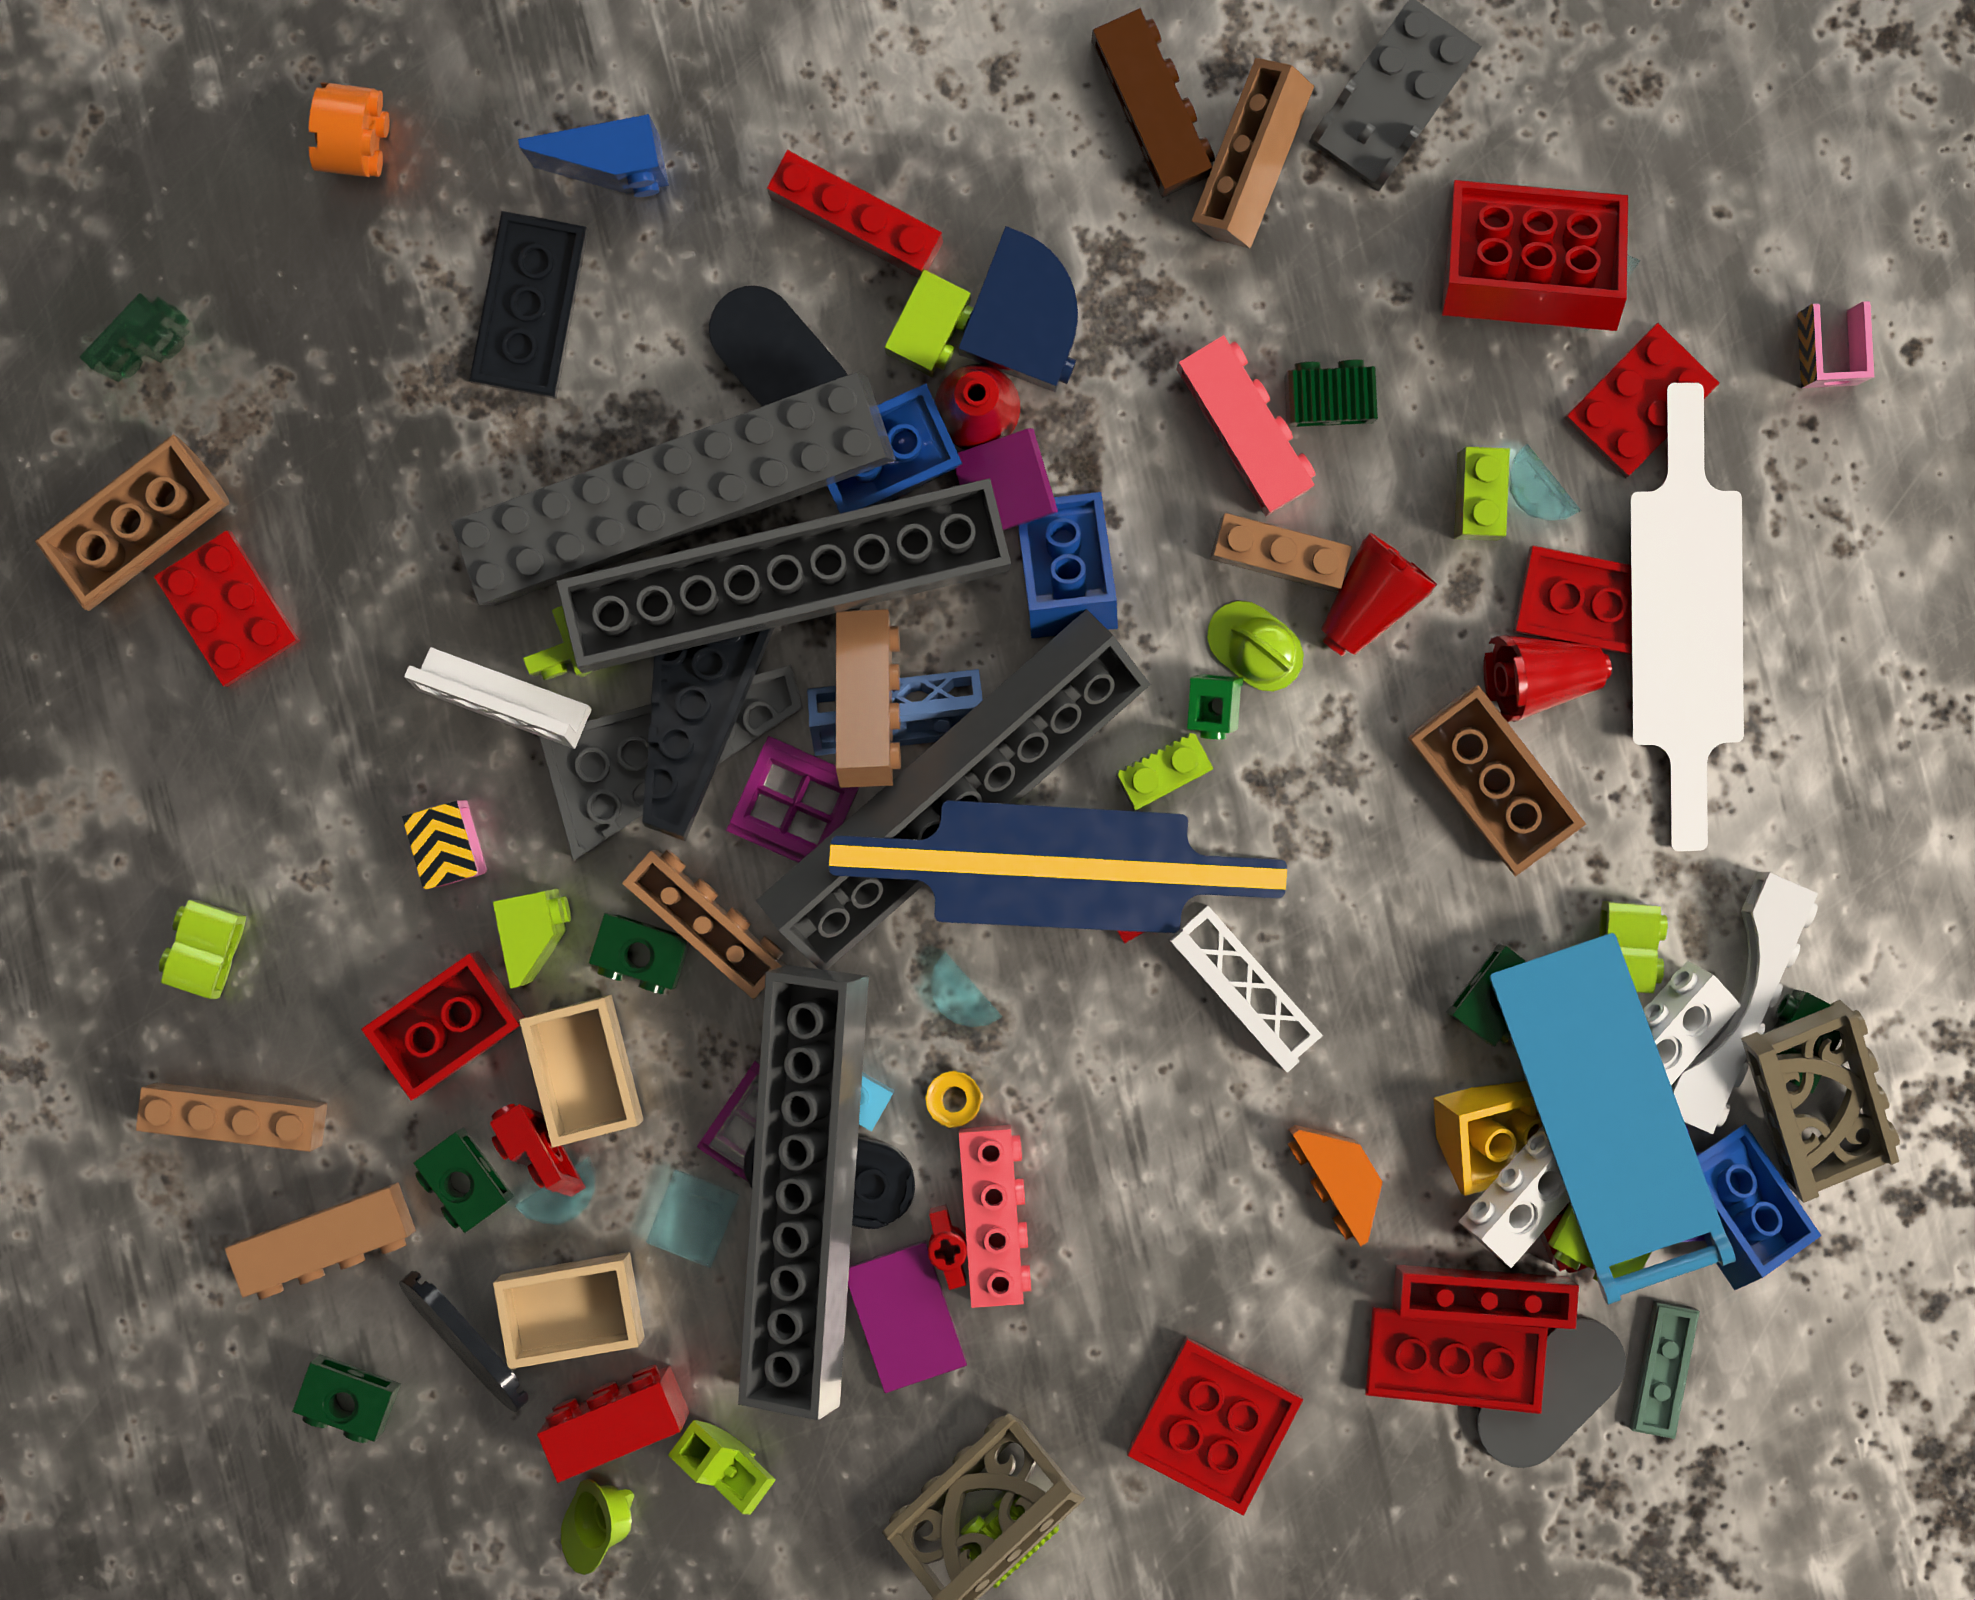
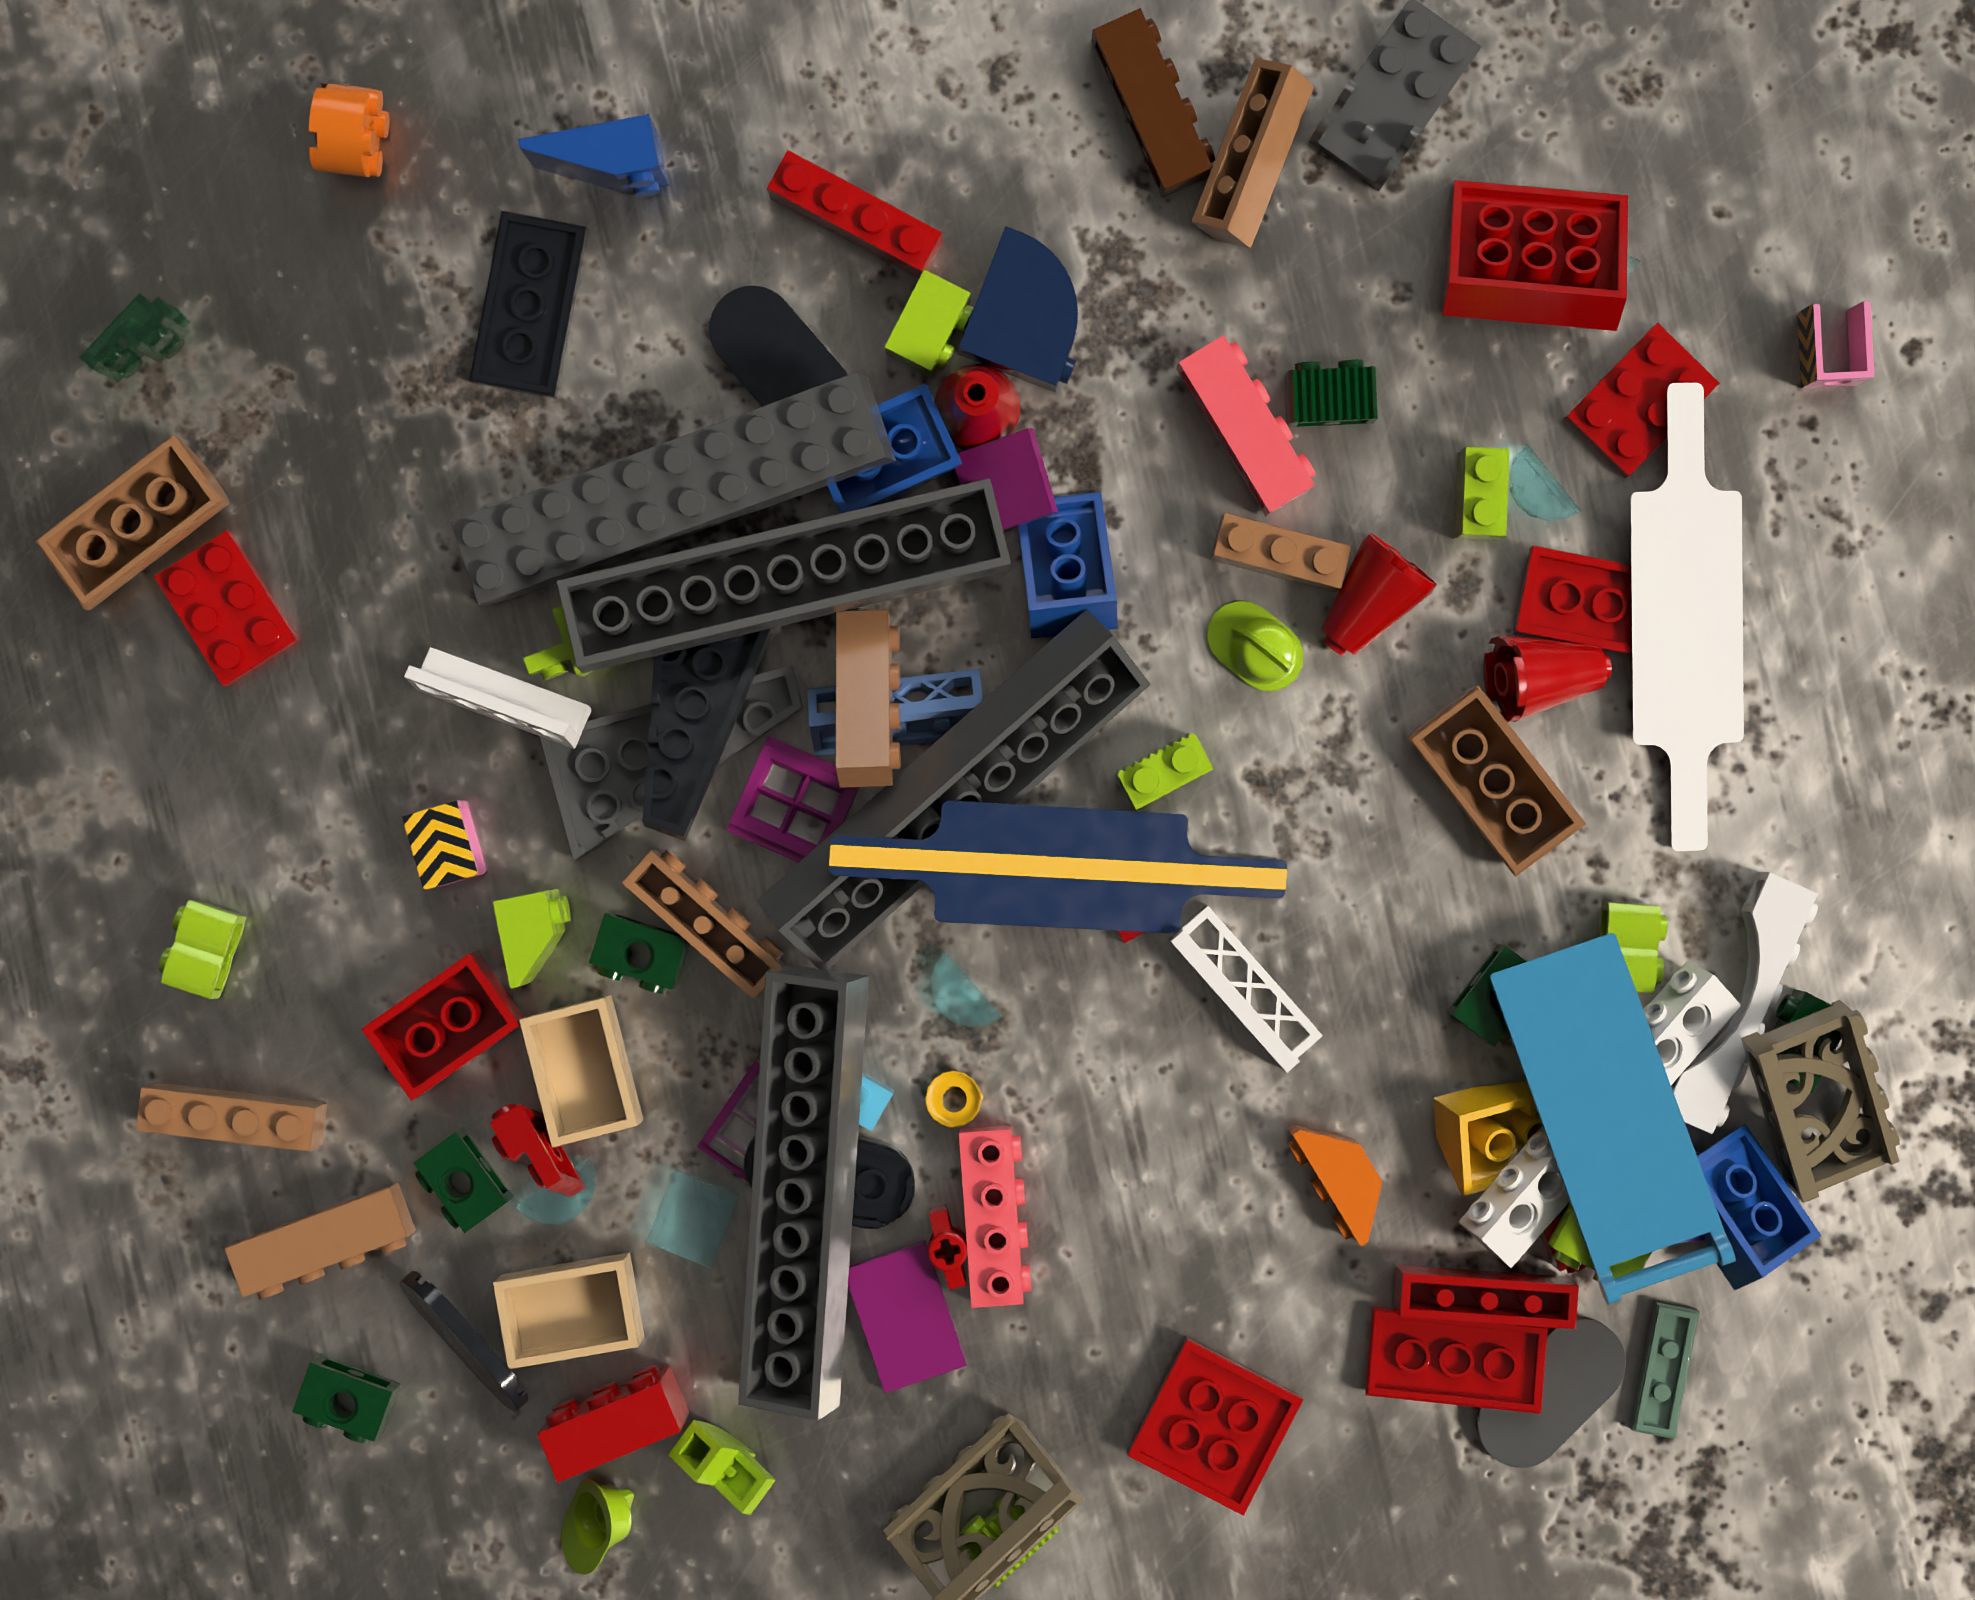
(1202, 717): green brick -> none

